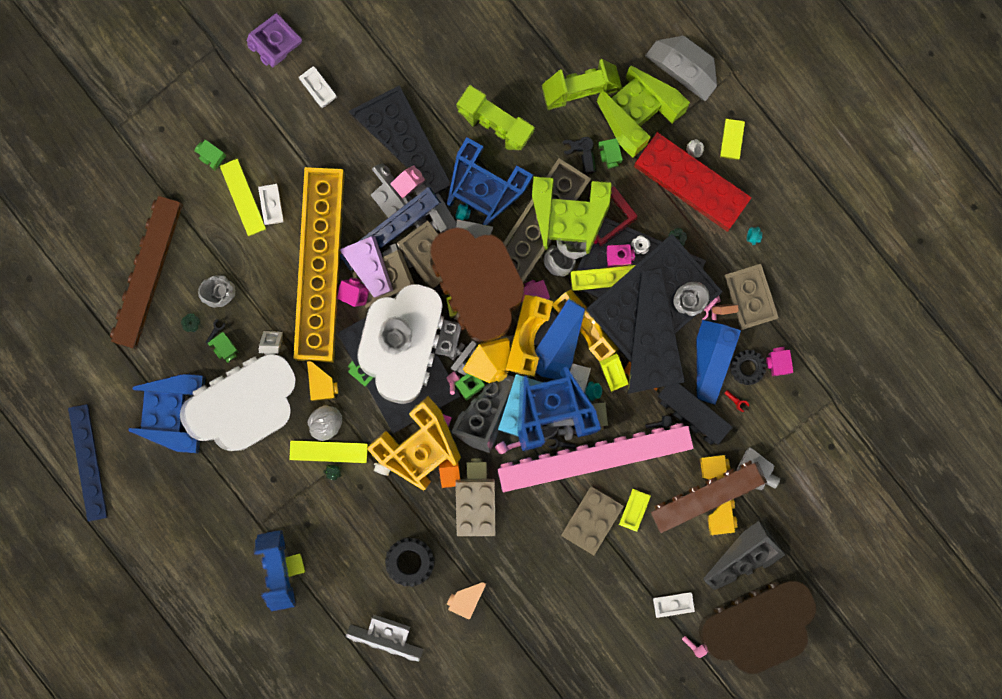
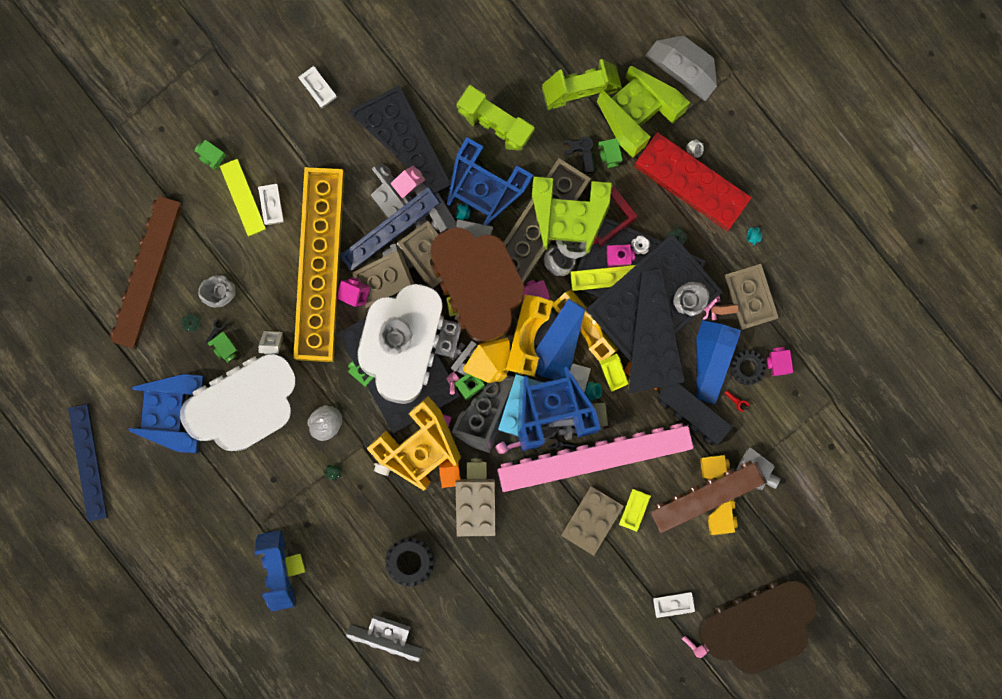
(273, 40): medium lavender plate -> none
(321, 385): yellow slope -> none
(328, 451): neon yellow tile -> none
(369, 265): lavender wing -> none
(465, 600): light nougat slope -> none
(666, 422): black hand -> none
(732, 139): neon yellow tile -> none
(750, 551): dark grey wedge -> none

